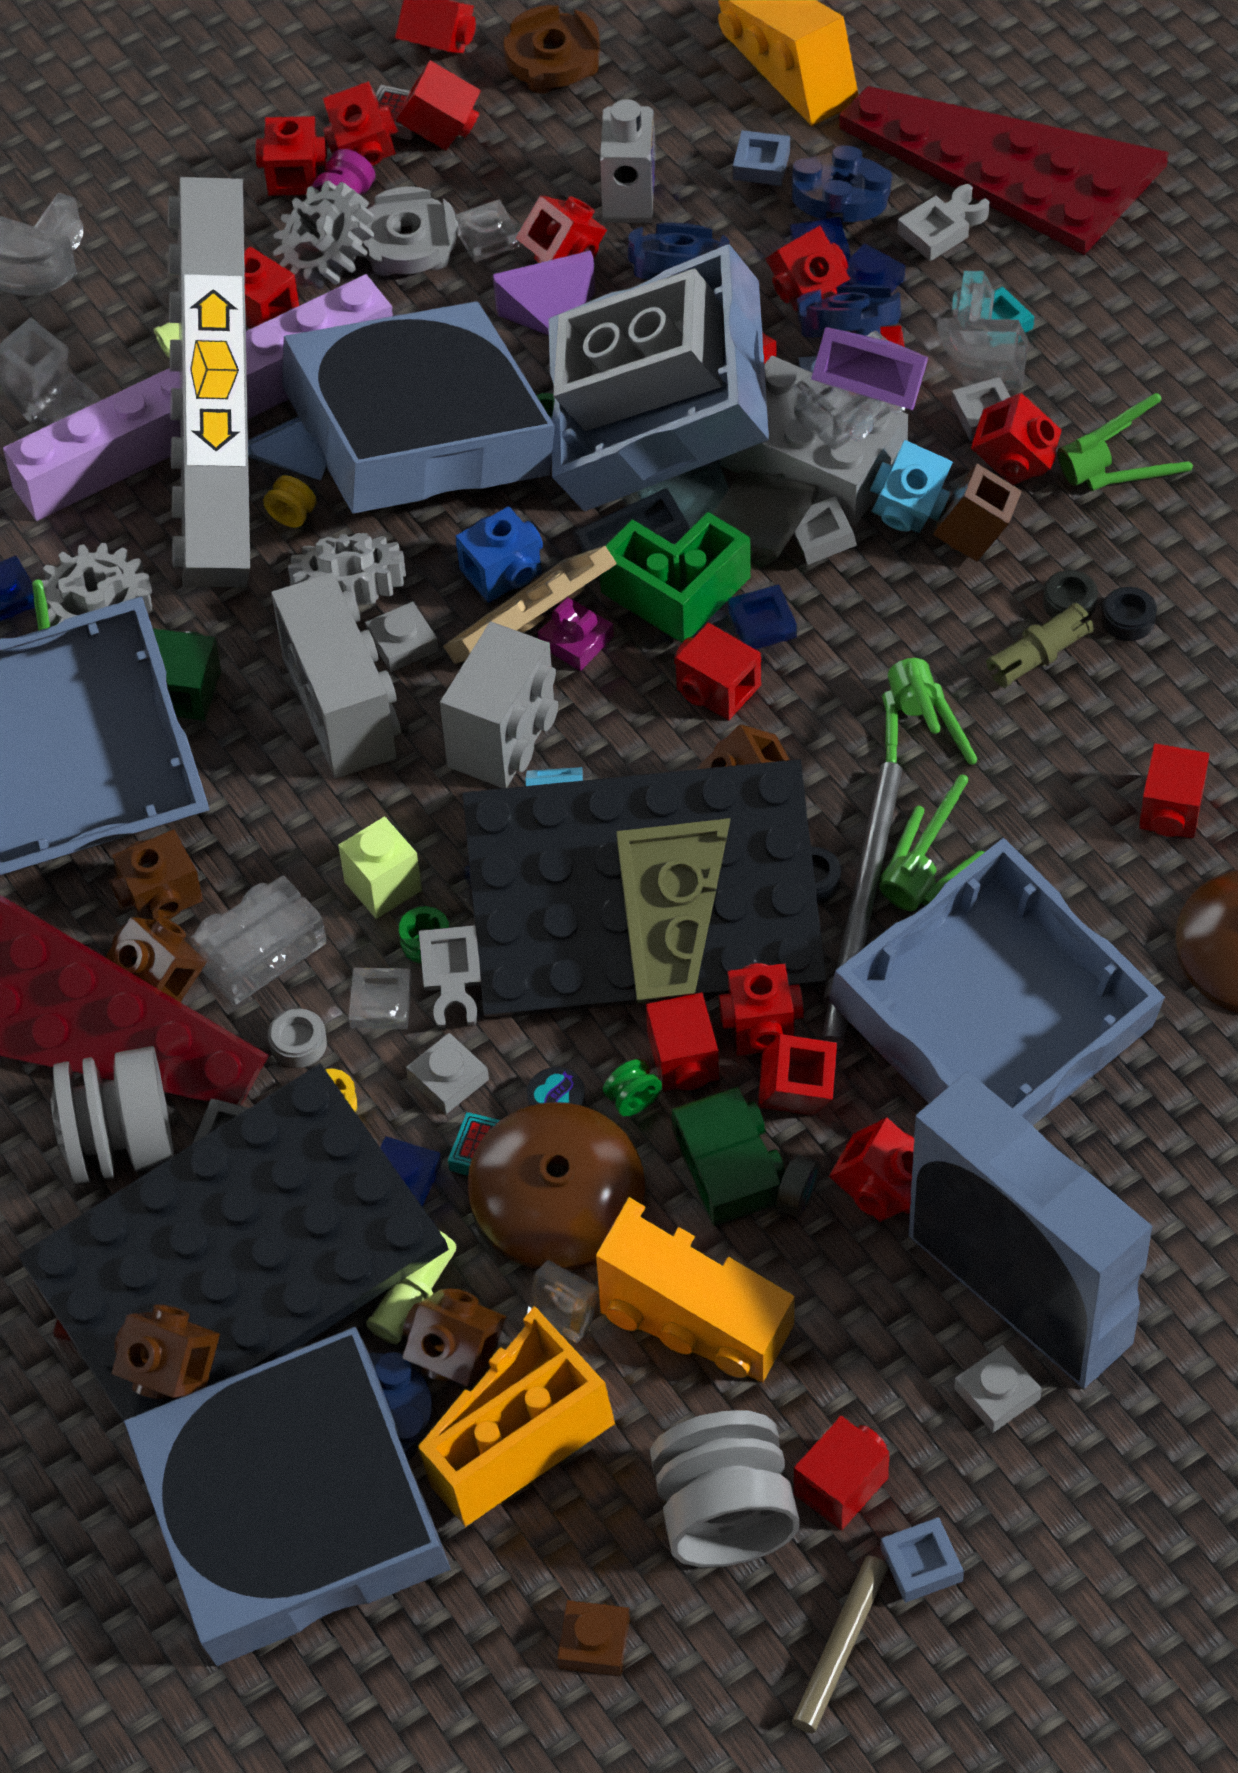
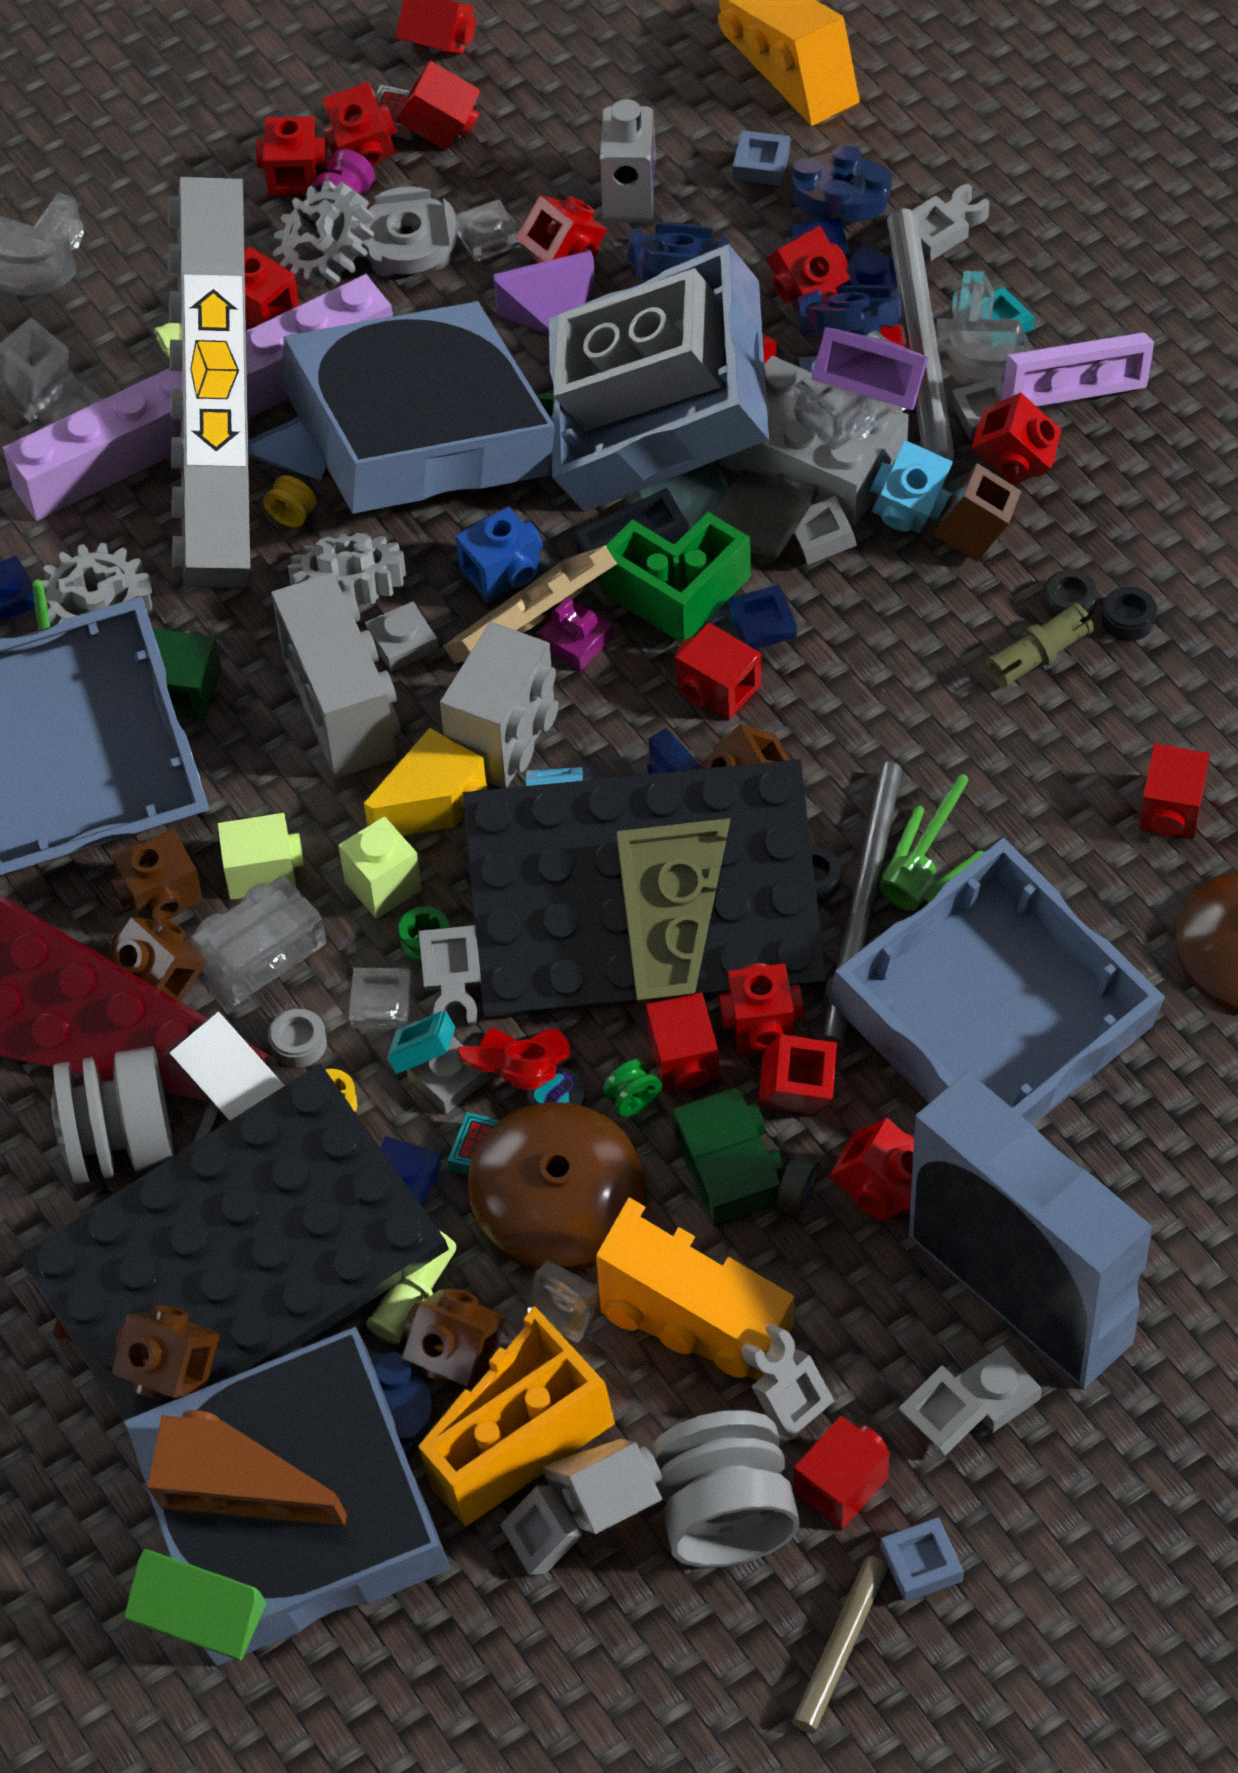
(194, 1605): none -> bright green slope
(219, 1470): none -> dark orange slope
(226, 1067): none -> white sticker
(258, 852): none -> yellowish green brick
(421, 1041): none -> teal tile
(427, 786): none -> yellow slope
(521, 1062): none -> red plate
(541, 1530): none -> light grey plate
(551, 68): reddish brown plate -> none
(593, 1638): reddish brown plate -> none
(605, 1483): none -> light grey slope
(668, 754): none -> clear blue plate
(791, 1384): none -> light grey plate
(916, 694): bright green plant -> none
(920, 331): none -> light grey axle
(943, 1410): none -> light grey plate
(1033, 172): dark red wing -> none
(1079, 369): none -> lavender plate
(1089, 455): bright green plant -> none

